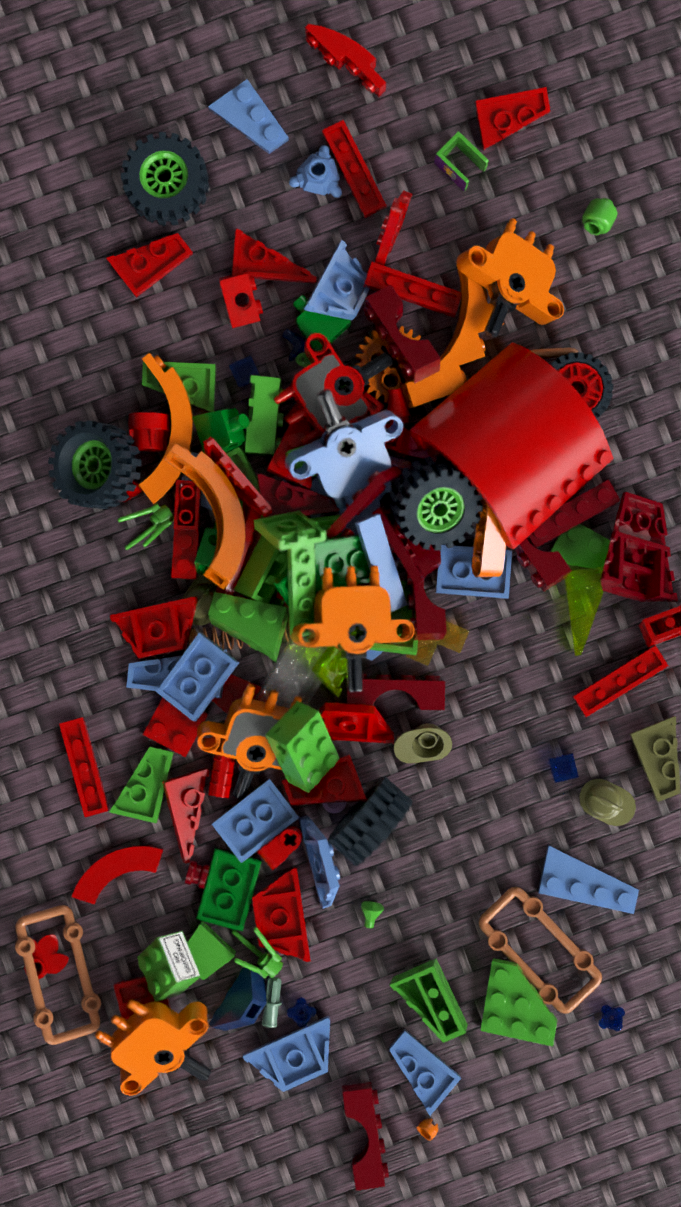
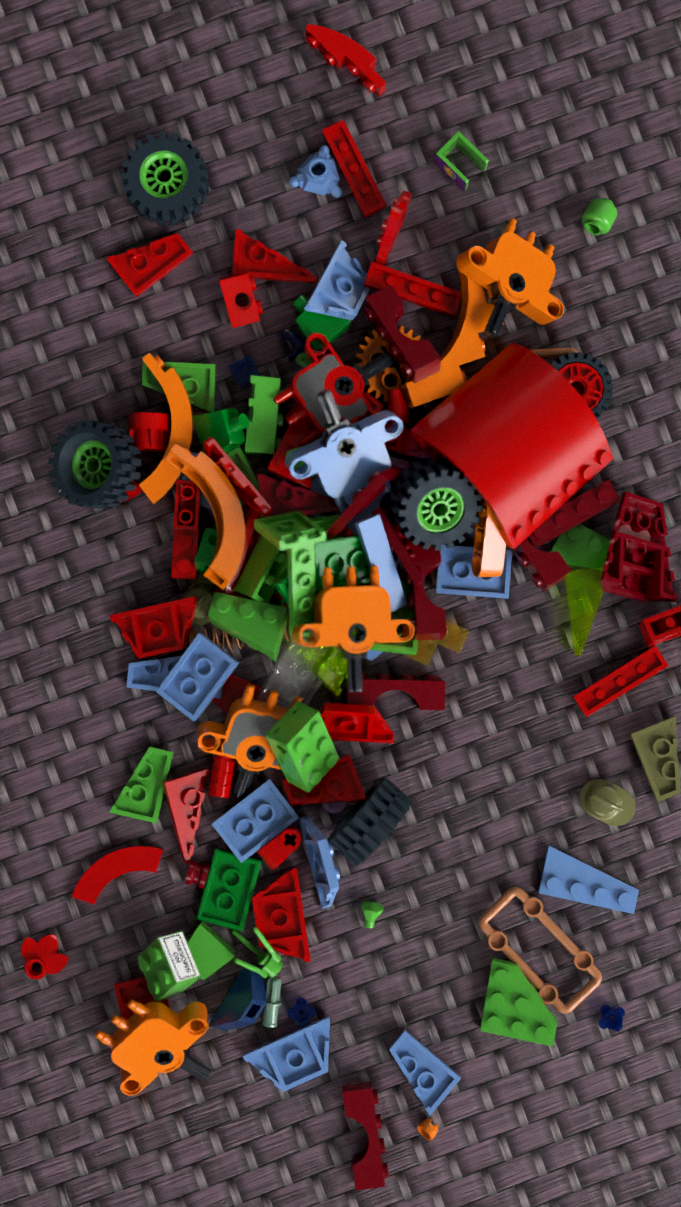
(84, 767): red plate -> none
(90, 1001): nougat bar -> none
(160, 518): bright green plant -> none
(173, 728): red plate -> none
(249, 114): medium blue wing -> none
(423, 744): olive piece -> none
(432, 998): bright green wedge -> none
(508, 113): red wing -> none
(563, 767): clear blue plate -> none

